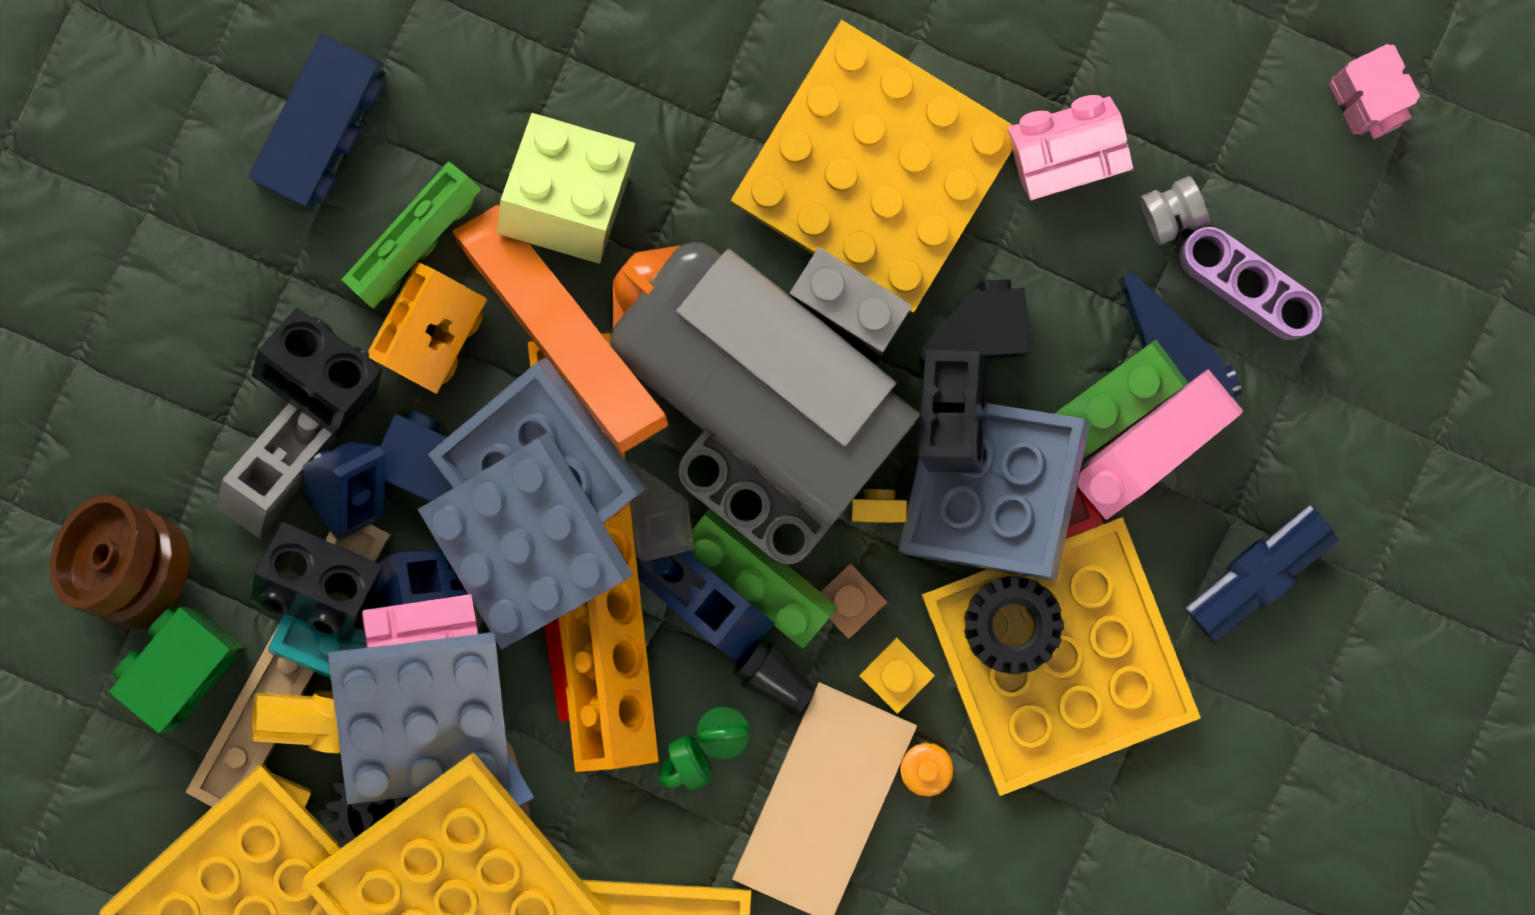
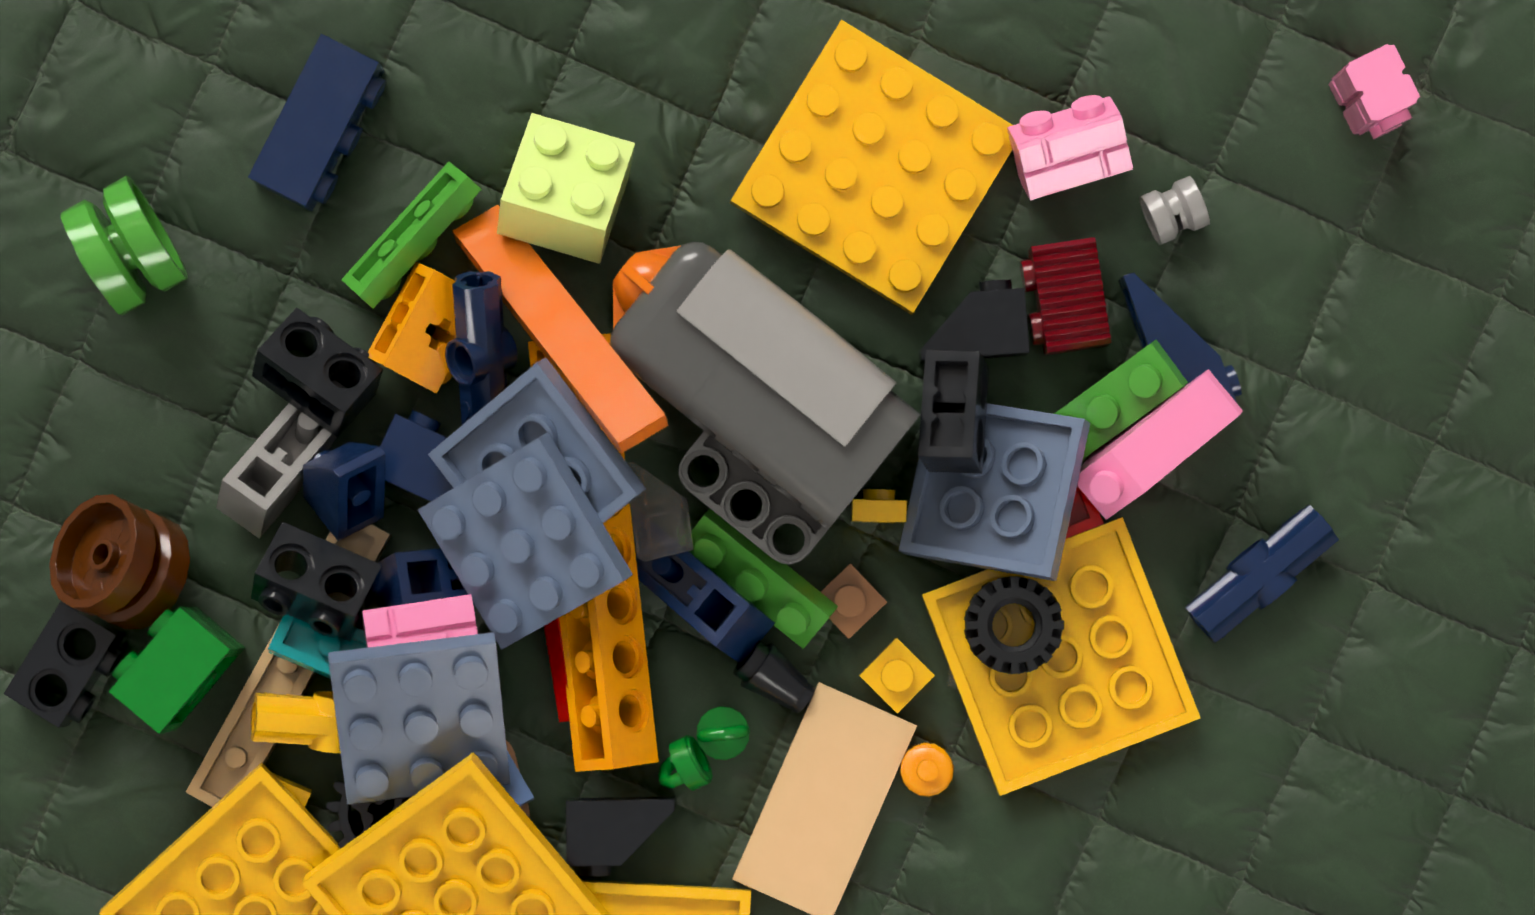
(55, 655): none -> black brick
(117, 249): none -> bright green wheel
(482, 343): none -> dark blue piece
(610, 829): none -> black slope
(850, 303): light grey brick -> none
(1067, 296): none -> dark red brick
(1276, 285): lavender beam -> none

